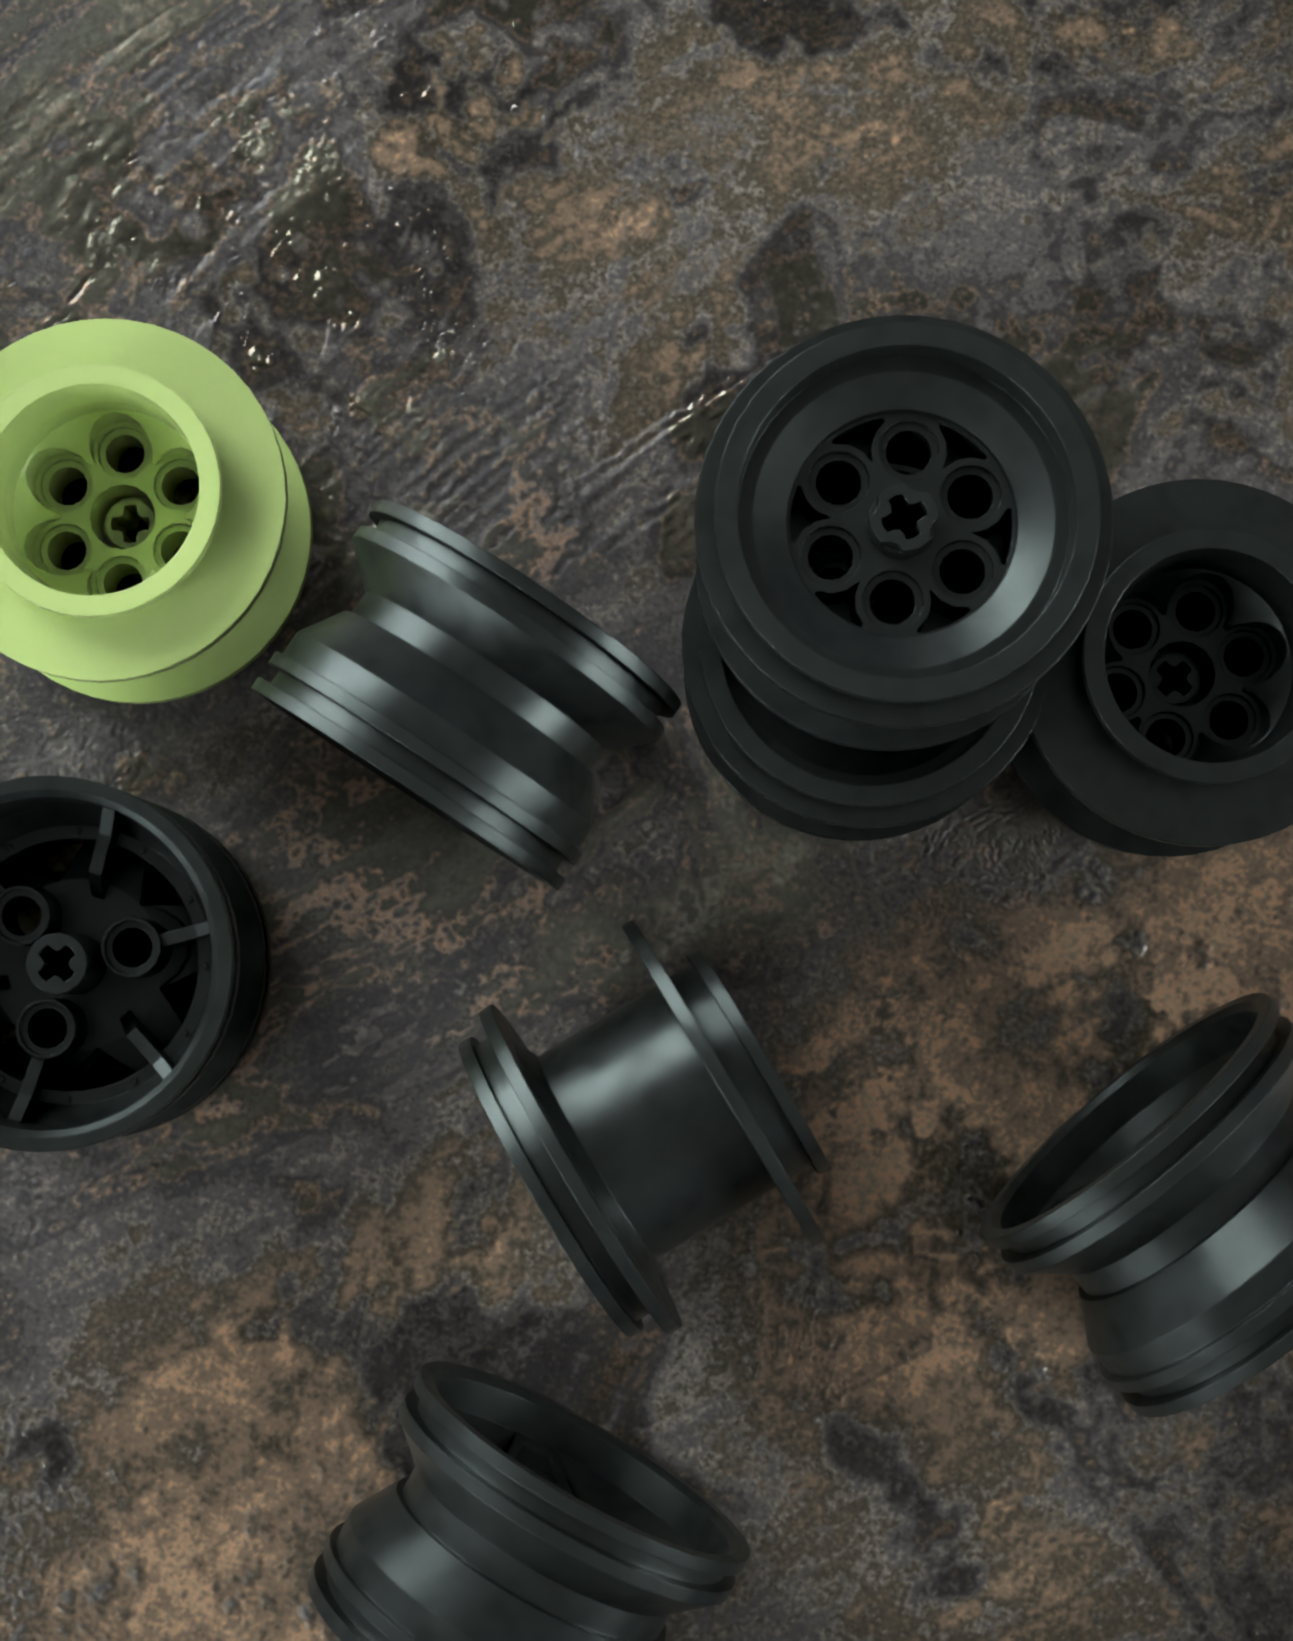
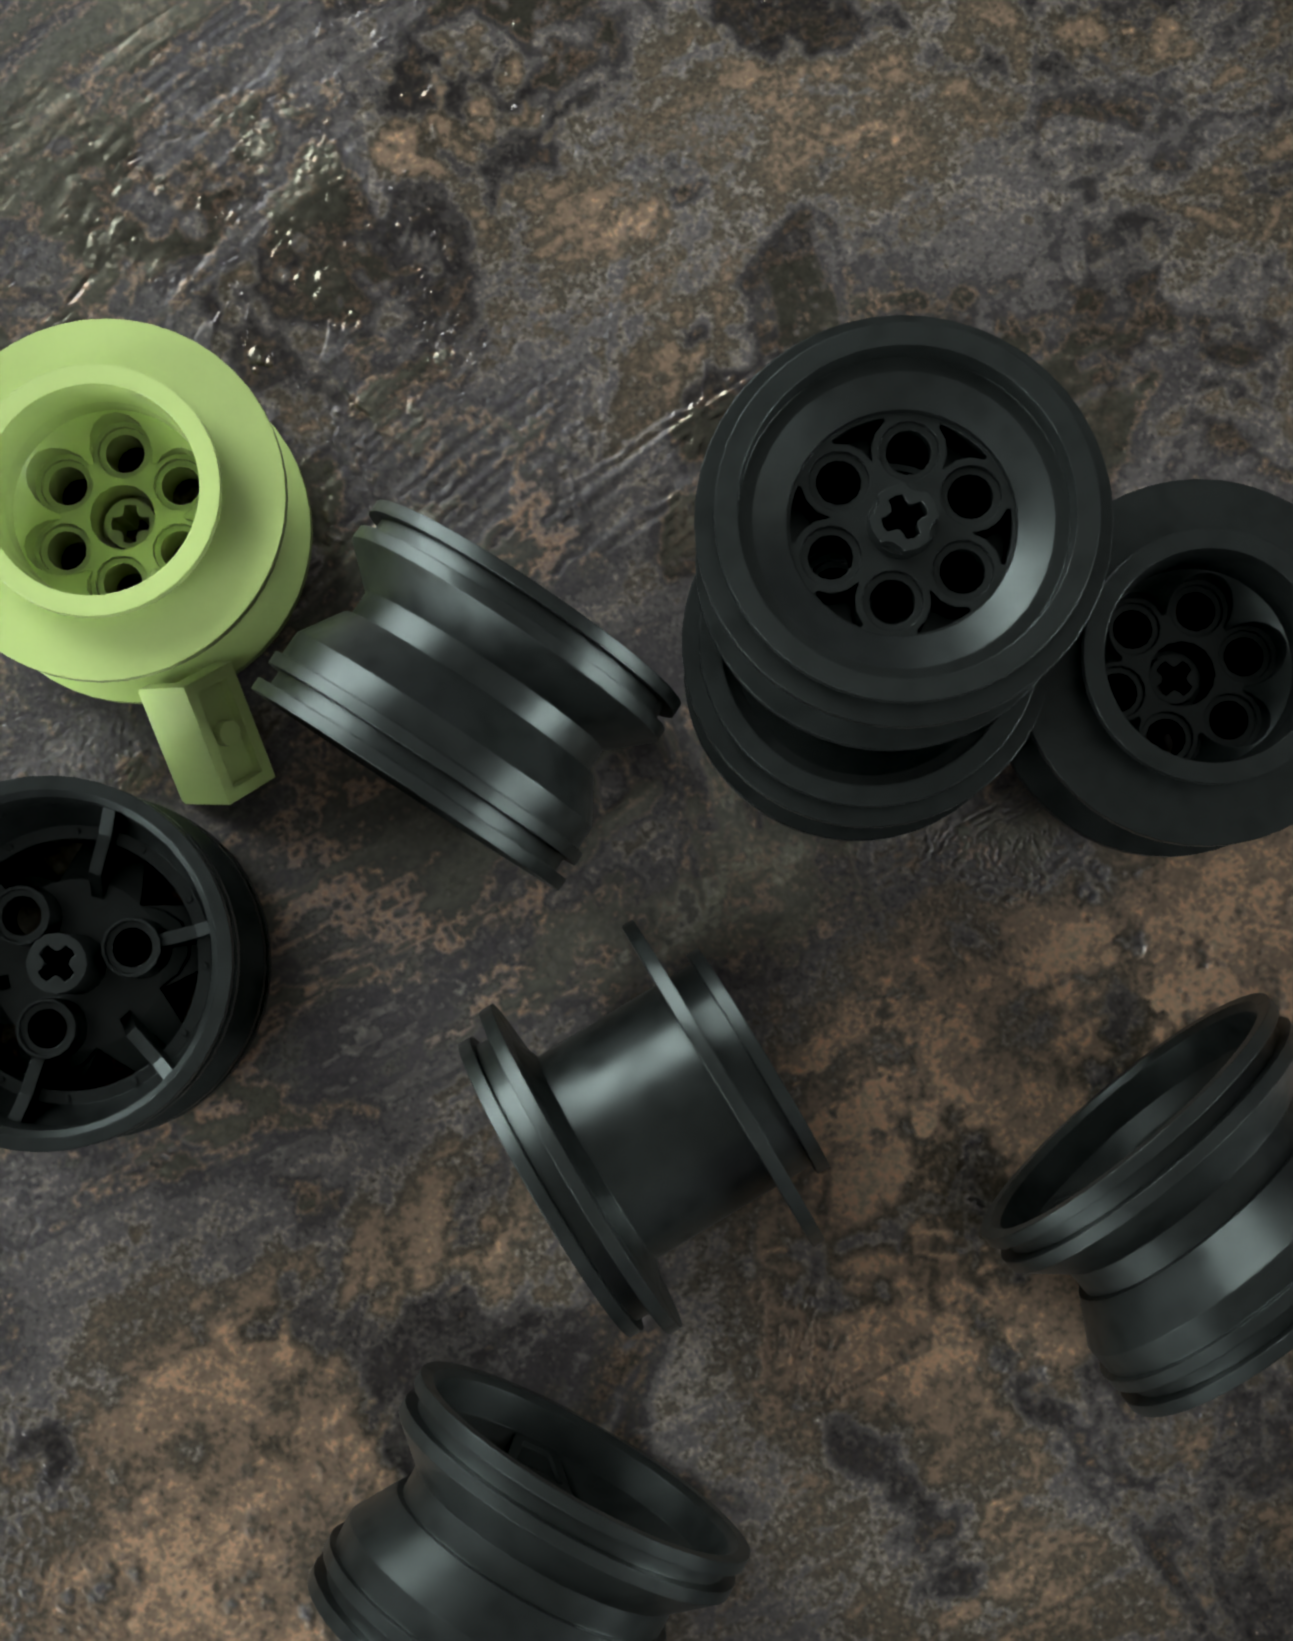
(208, 736): none -> yellowish green panel

